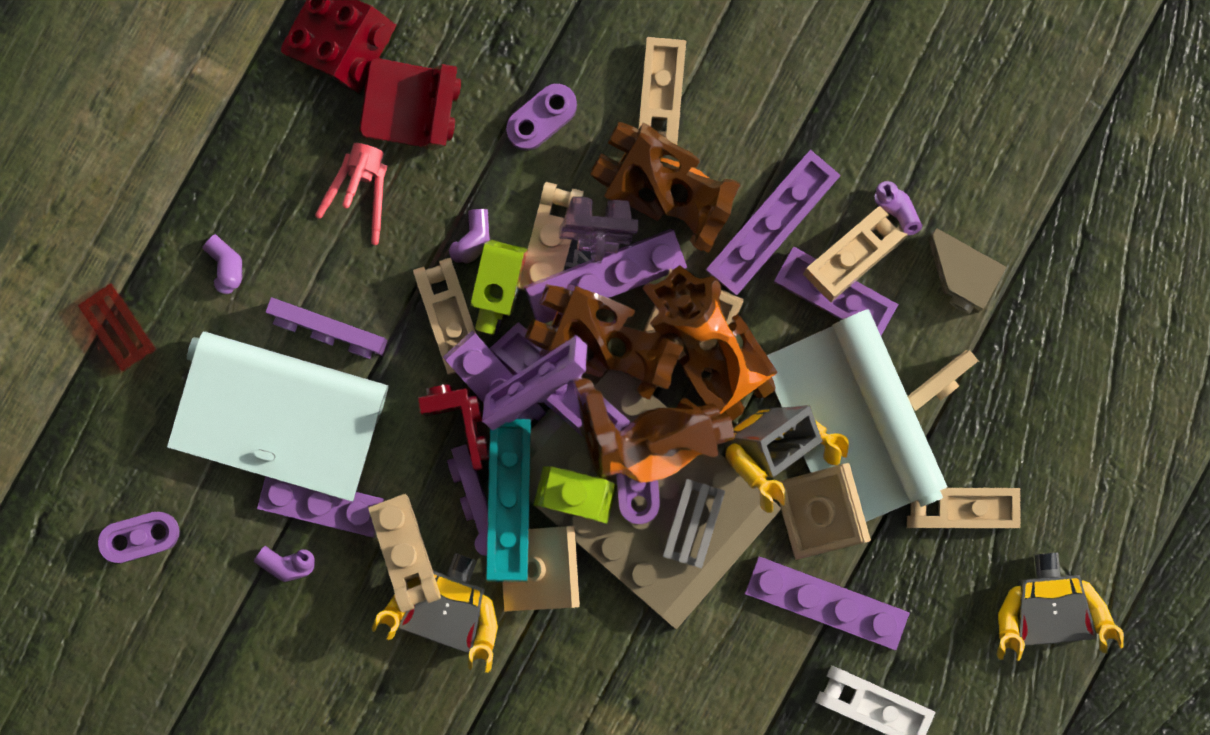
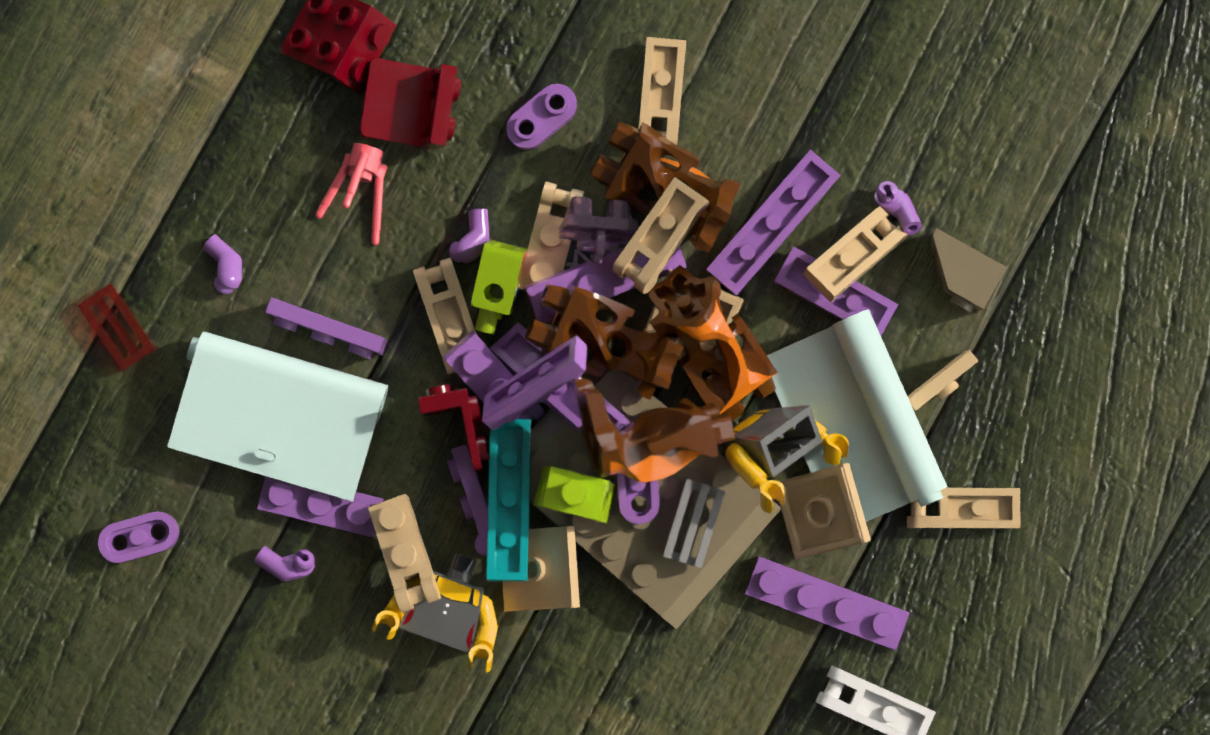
(660, 235): none -> tan plate
(1053, 611): torso -> none

